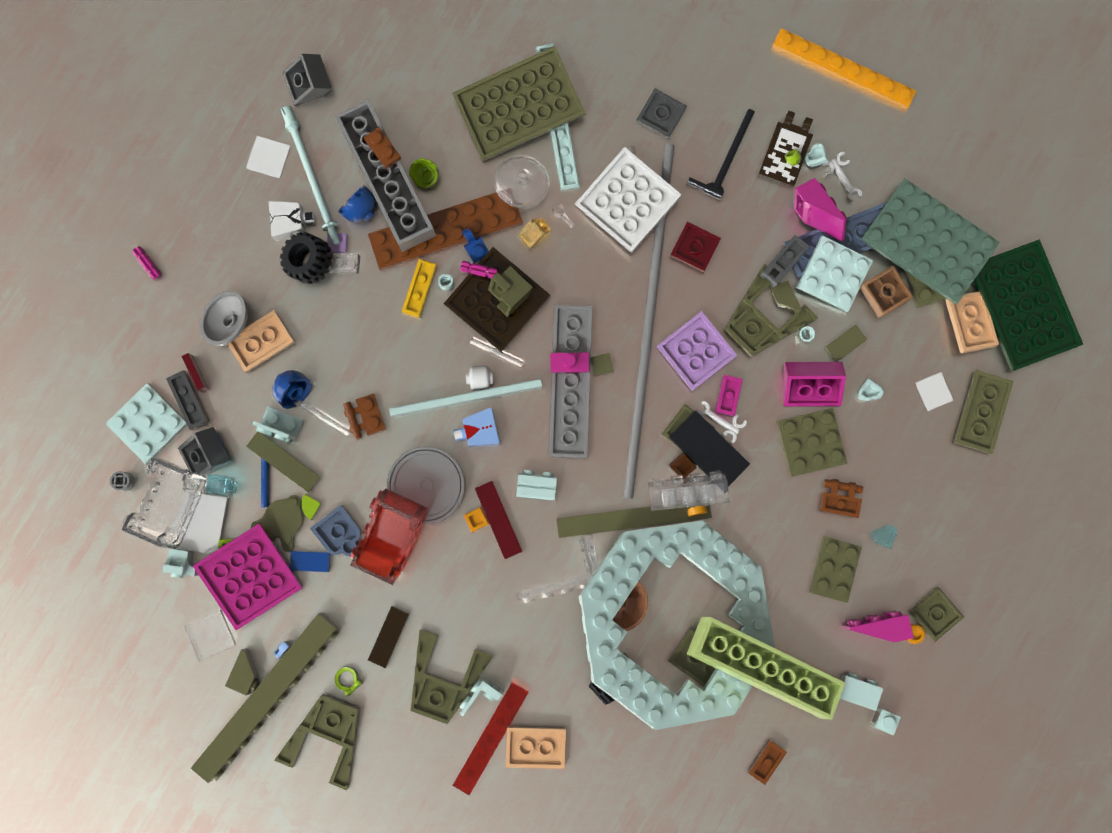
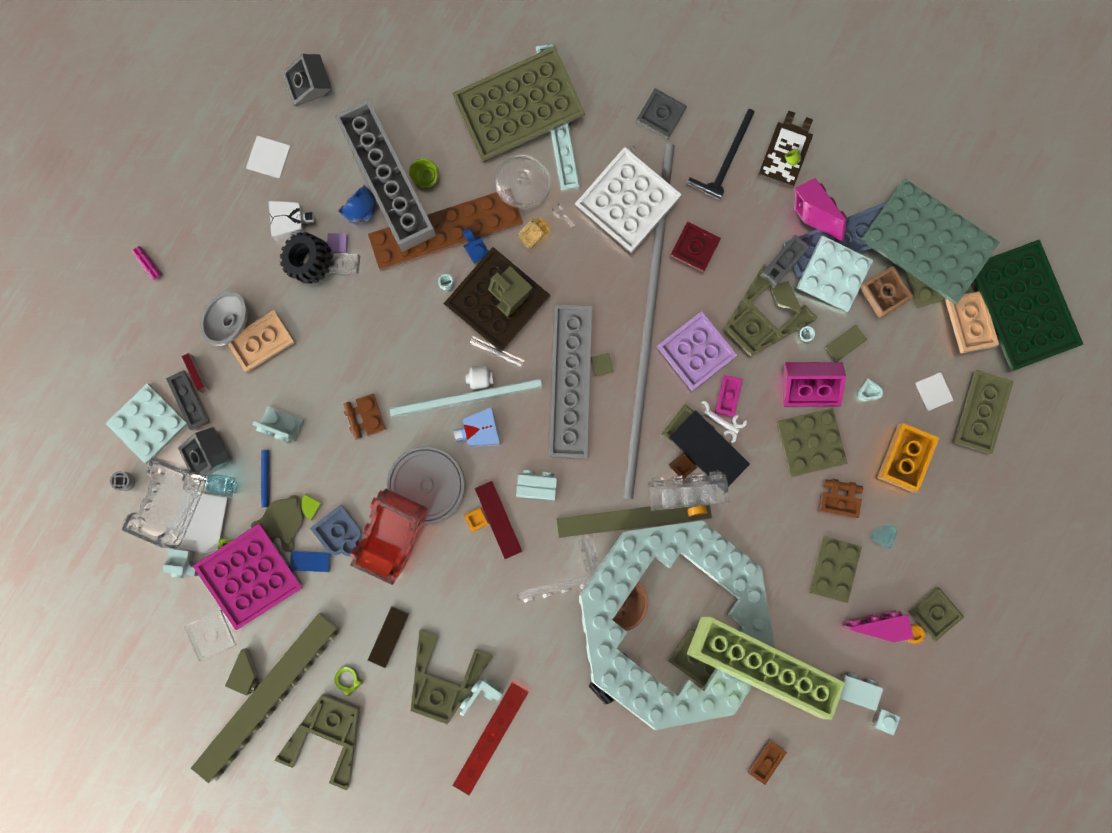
(282, 649): light blue tile -> none
(283, 461): olive tile -> none
(290, 388): blue cylinder -> none
(293, 125): light aqua bar -> none
(325, 418): clear piece -> none
(382, 148): dark orange plate -> none
(419, 288): yellow tile -> none
(478, 269): dark pink axle -> none
(535, 747): light nougat plate -> none
(569, 362): dark pink tile -> none
(817, 156): light aqua tile -> none
(836, 165): white bar -> none
(844, 68): light orange plate -> none
(908, 457): none -> light orange brick

